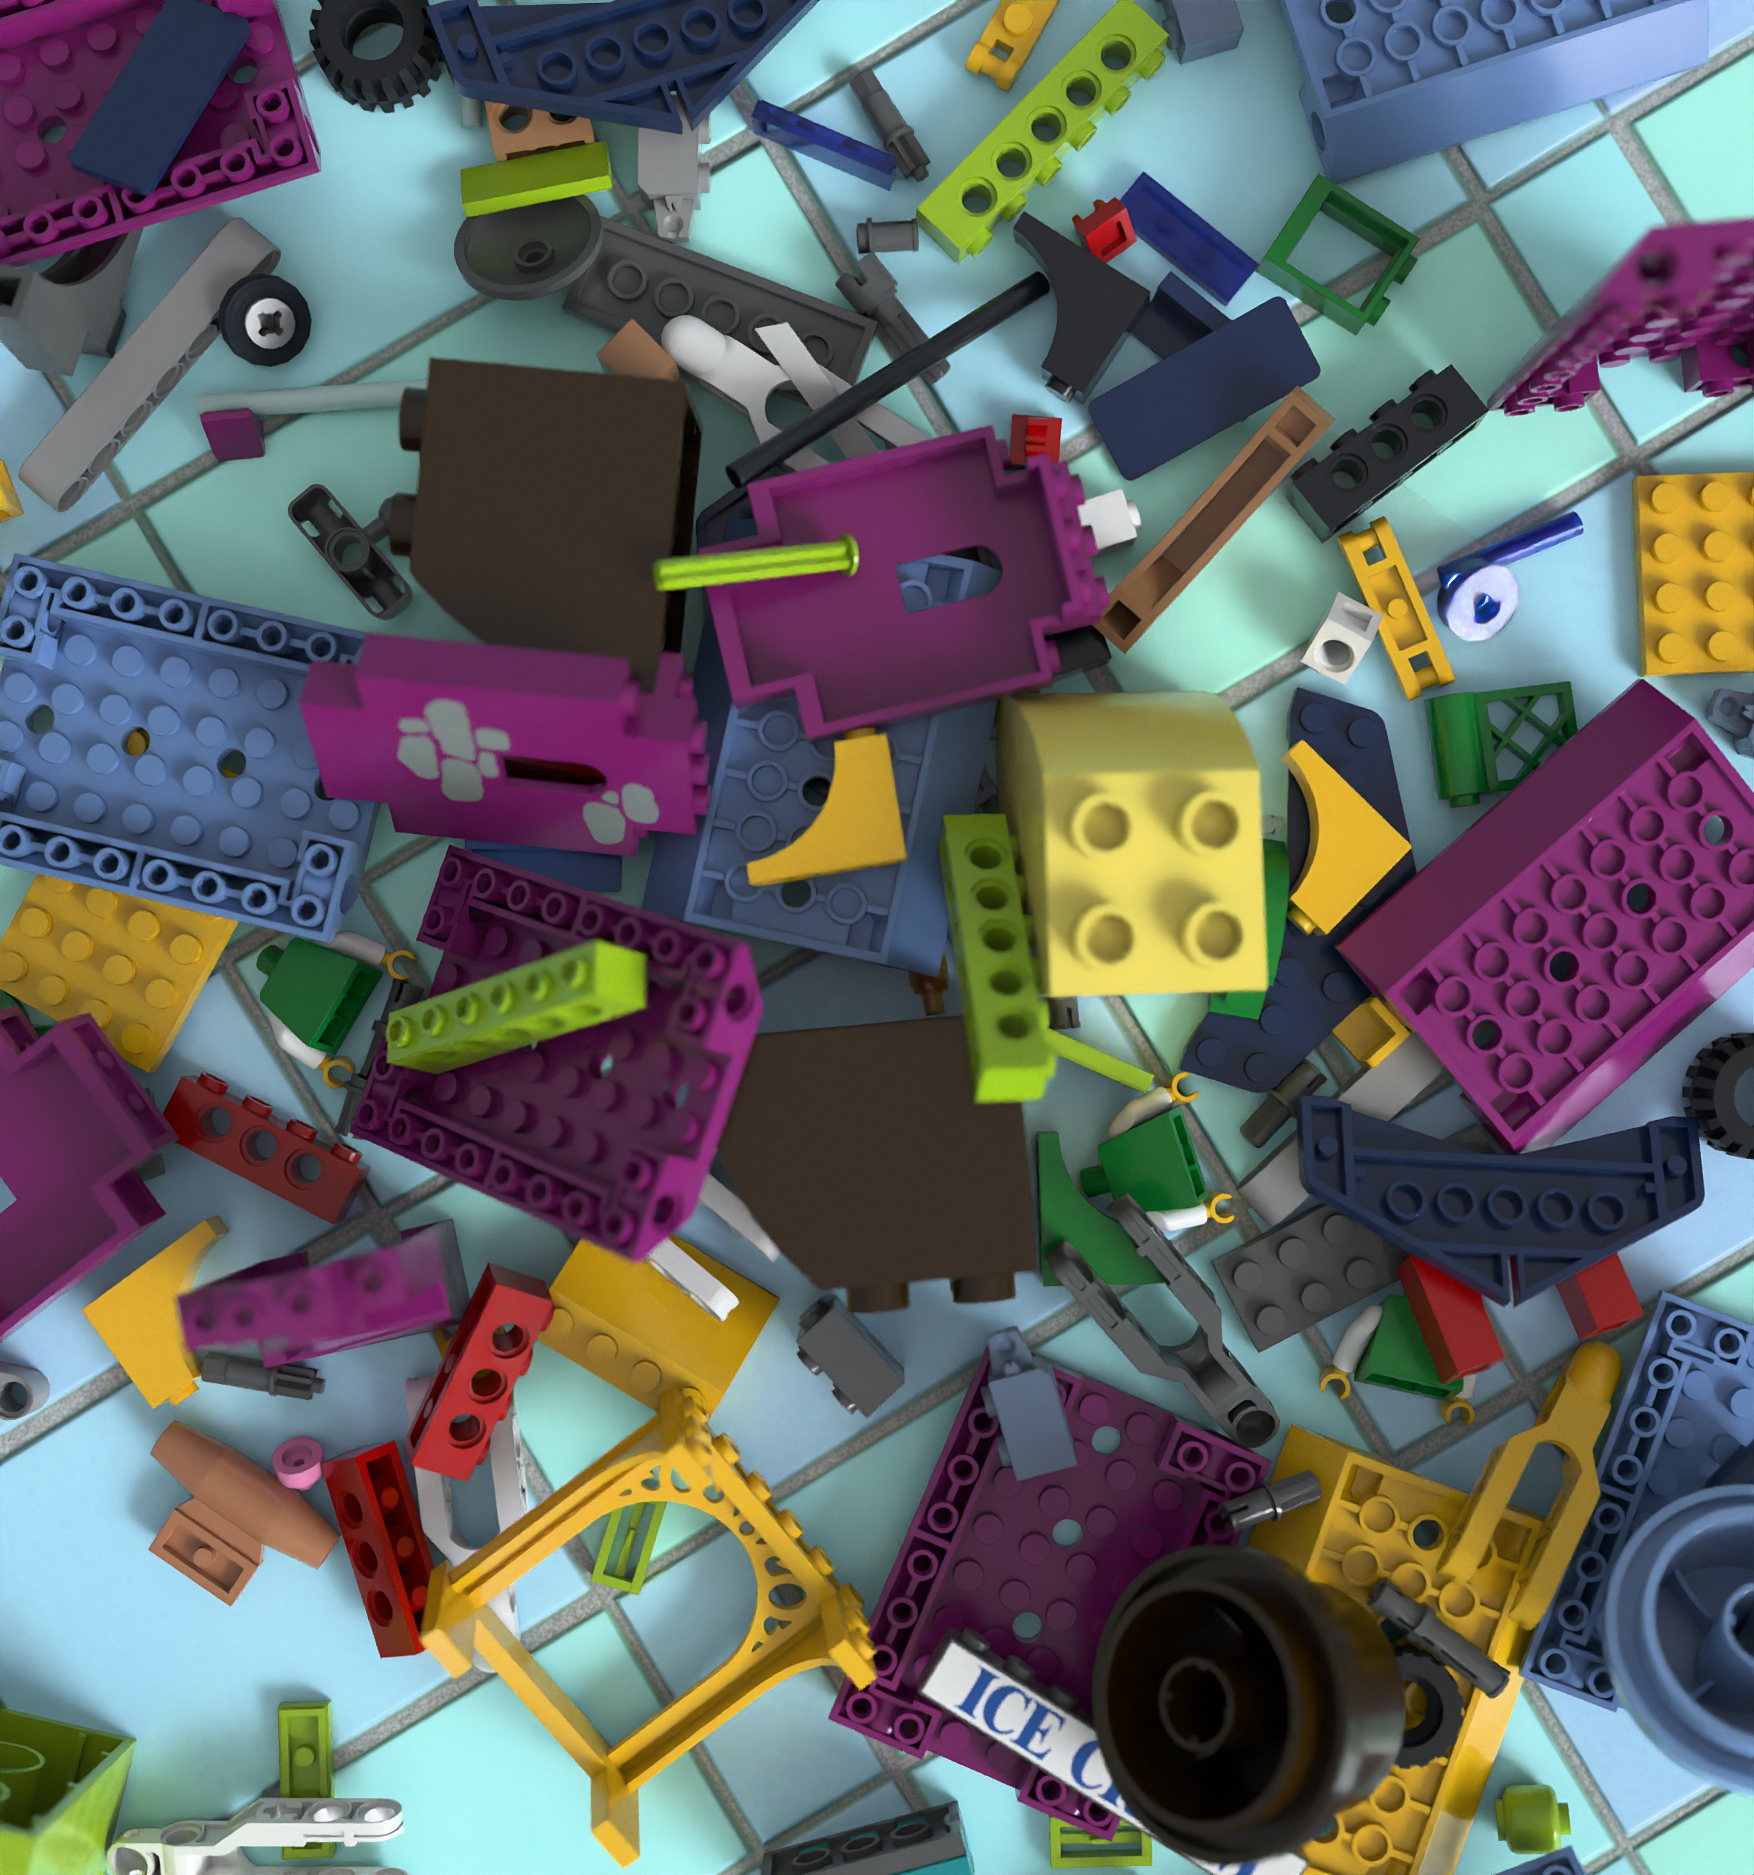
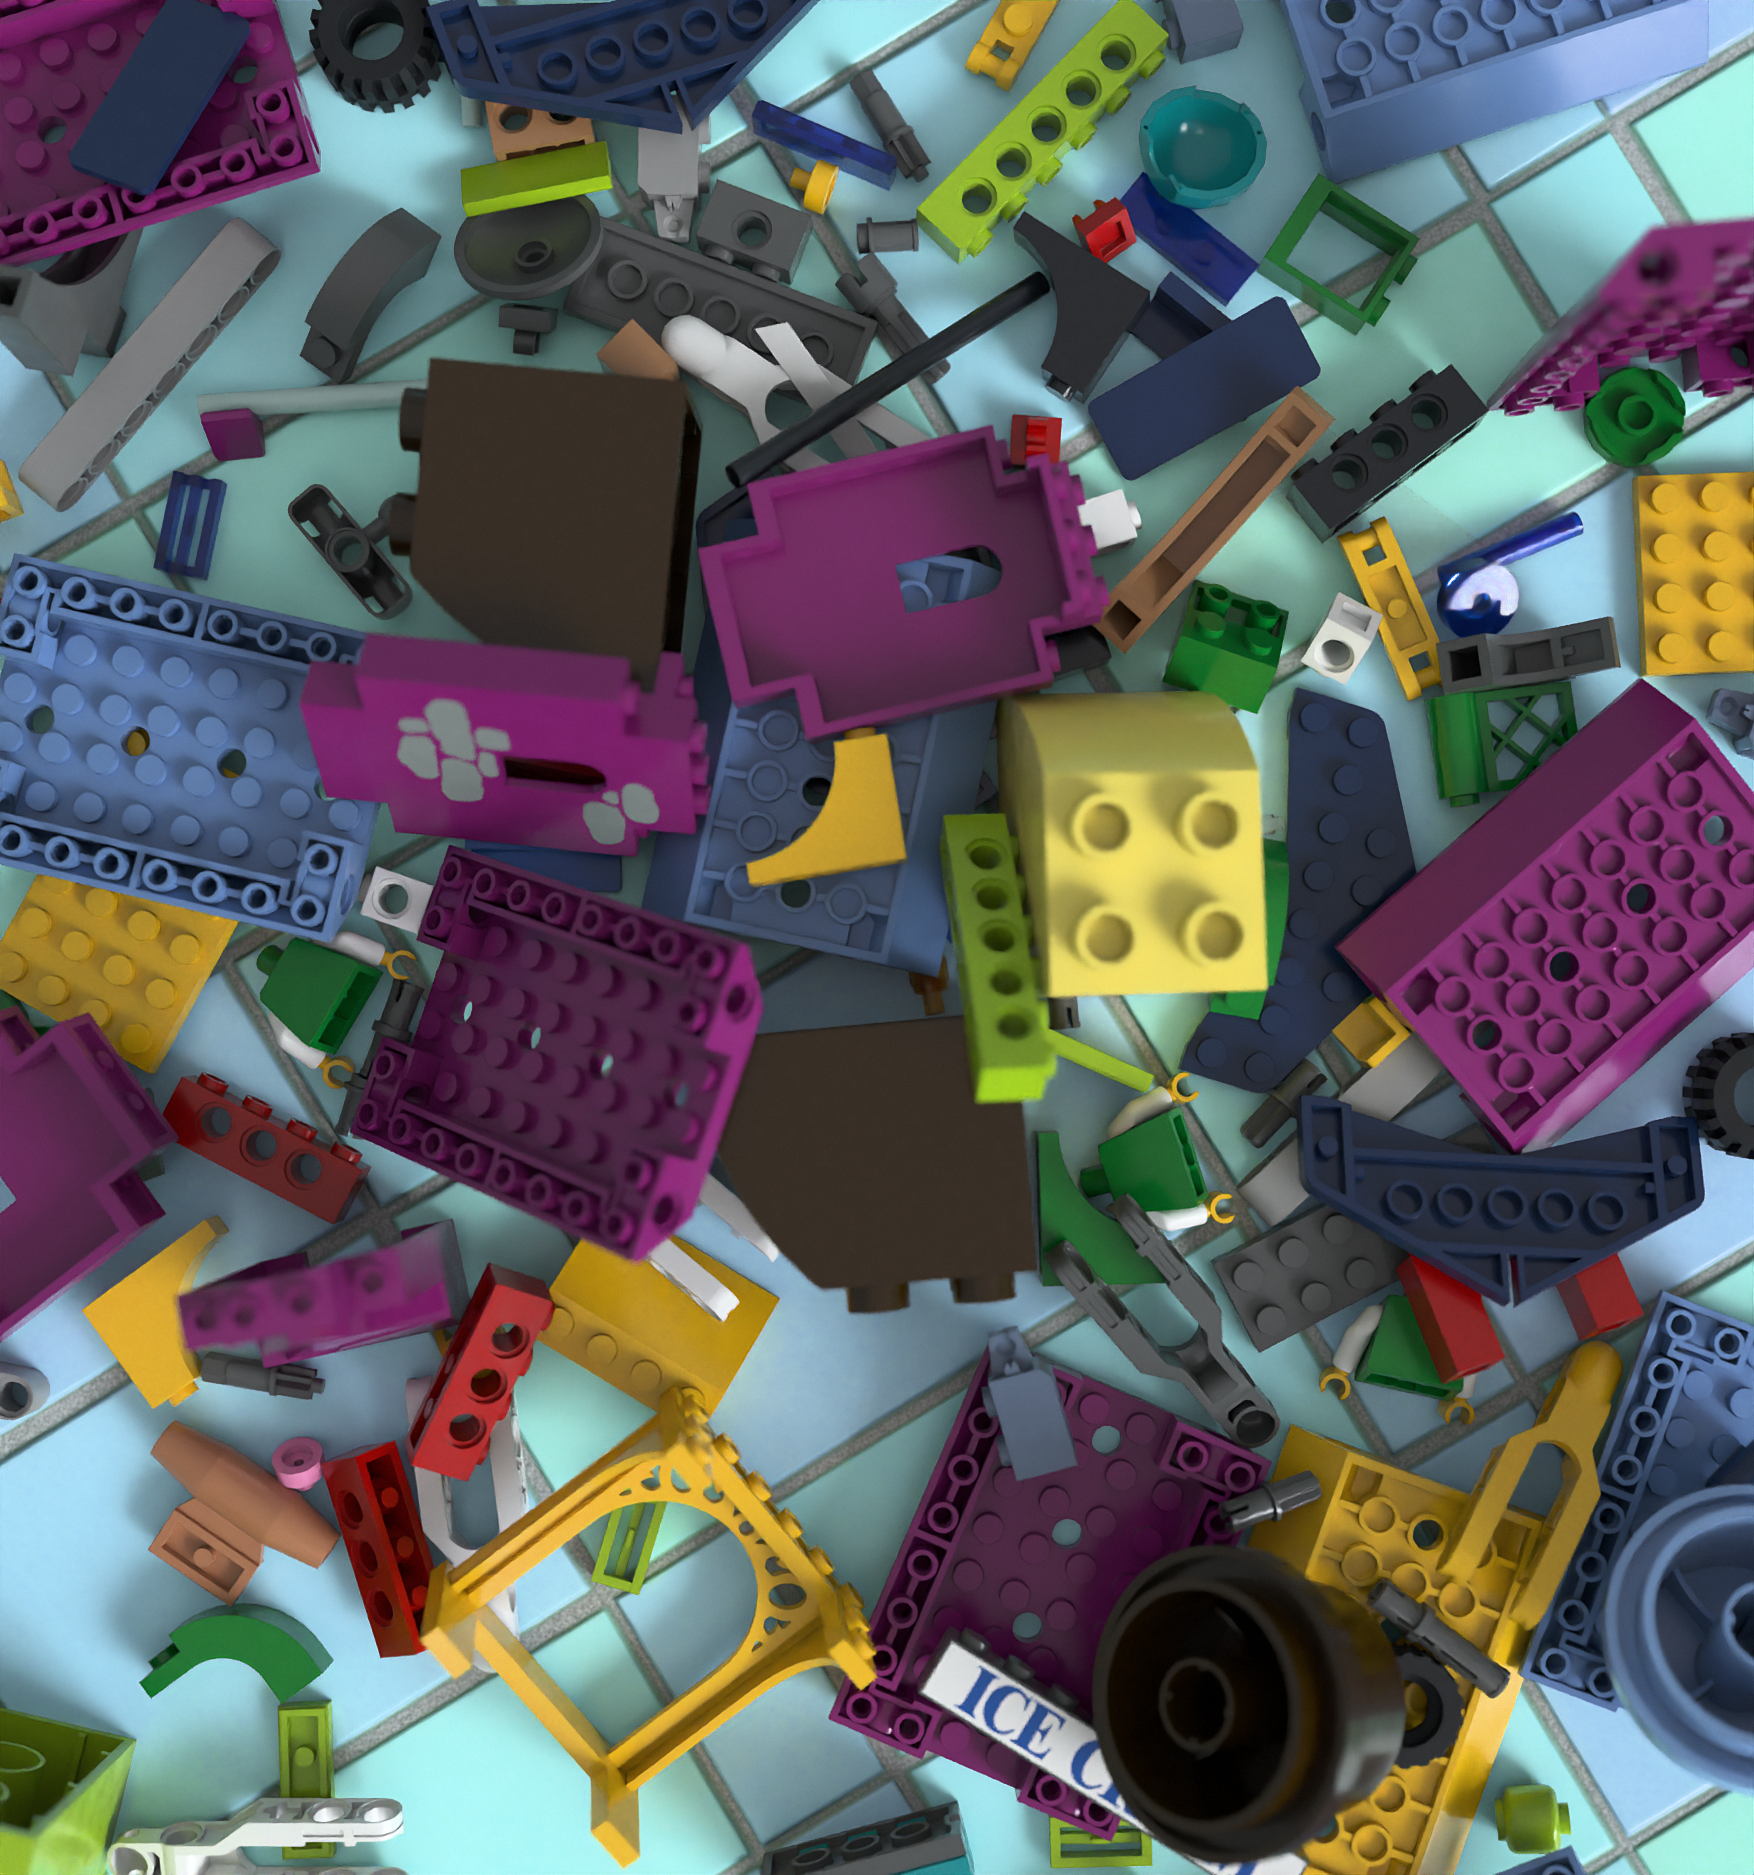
(171, 521): none -> clear blue tile
(249, 308): black wheel -> none
(254, 1634): none -> green arch
(361, 286): none -> dark grey arch
(374, 893): none -> white brick
(517, 1008): lime brick -> none
(528, 323): none -> dark grey tile
(737, 210): none -> dark grey brick
(758, 564): lime axle -> none
(816, 184): none -> yellow tile
(848, 1355): dark grey brick -> none
(1201, 147): none -> teal cylinder
(1227, 646): none -> green slope
(1347, 846): yellow arch -> none
(1527, 658): none -> dark grey arch
(1634, 417): none -> green tile

